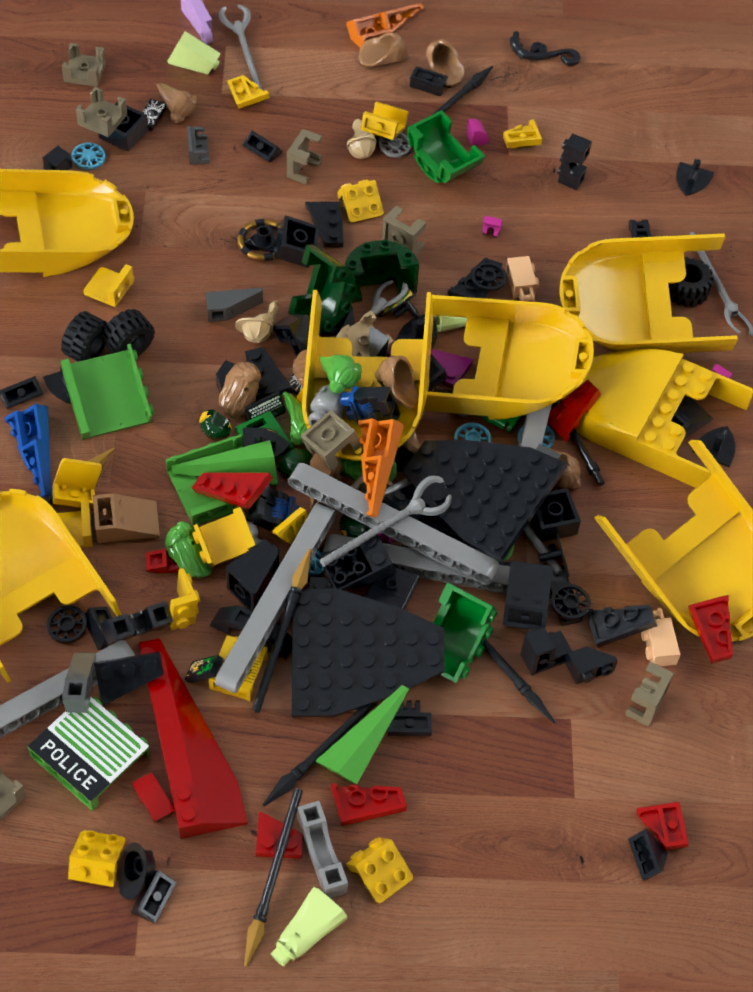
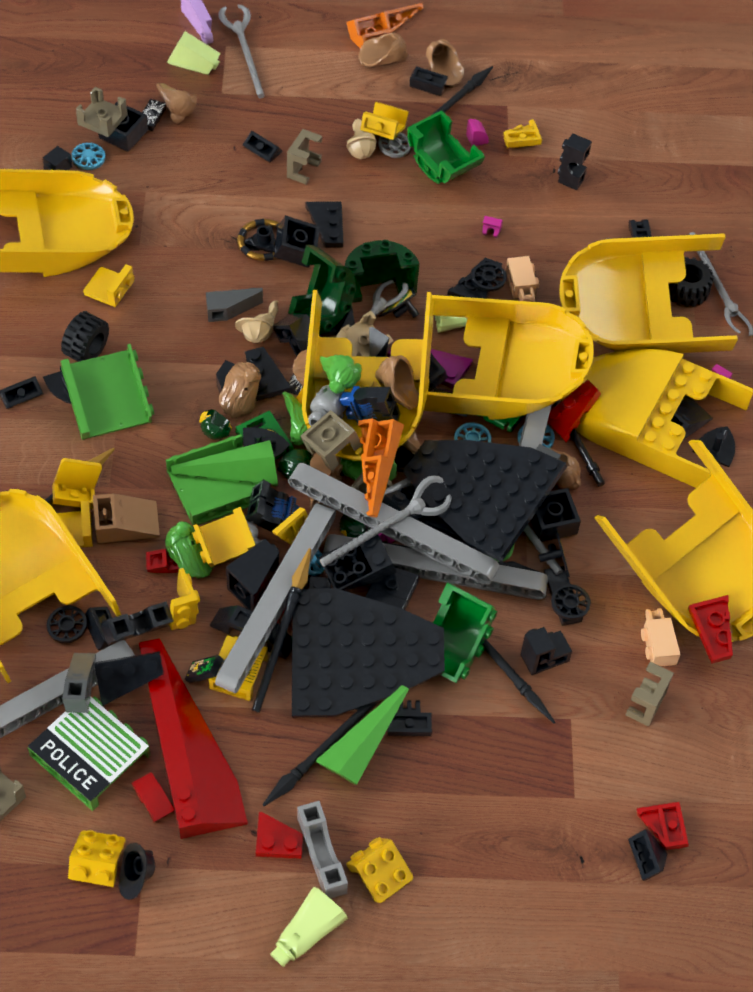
(32, 435): blue wedge -> none
(84, 68): dark tan panel -> none
(126, 329): black tyre -> none
(153, 896): black slope -> none
(197, 145): dark grey hinge -> none
(233, 488): red wing -> none
(246, 92): yellow wing -> none
(256, 929): black piece -> none
(269, 403): slope -> none
(361, 200): yellow bracket -> none
(363, 803): red wing -> none
(401, 233): dark tan panel -> none
(415, 330): black shield -> none
(527, 595): black slope -> none
(541, 51): black plant -> none
(589, 663): black slope -> none
(615, 624): black wing -> none
(692, 178): black shield -> none

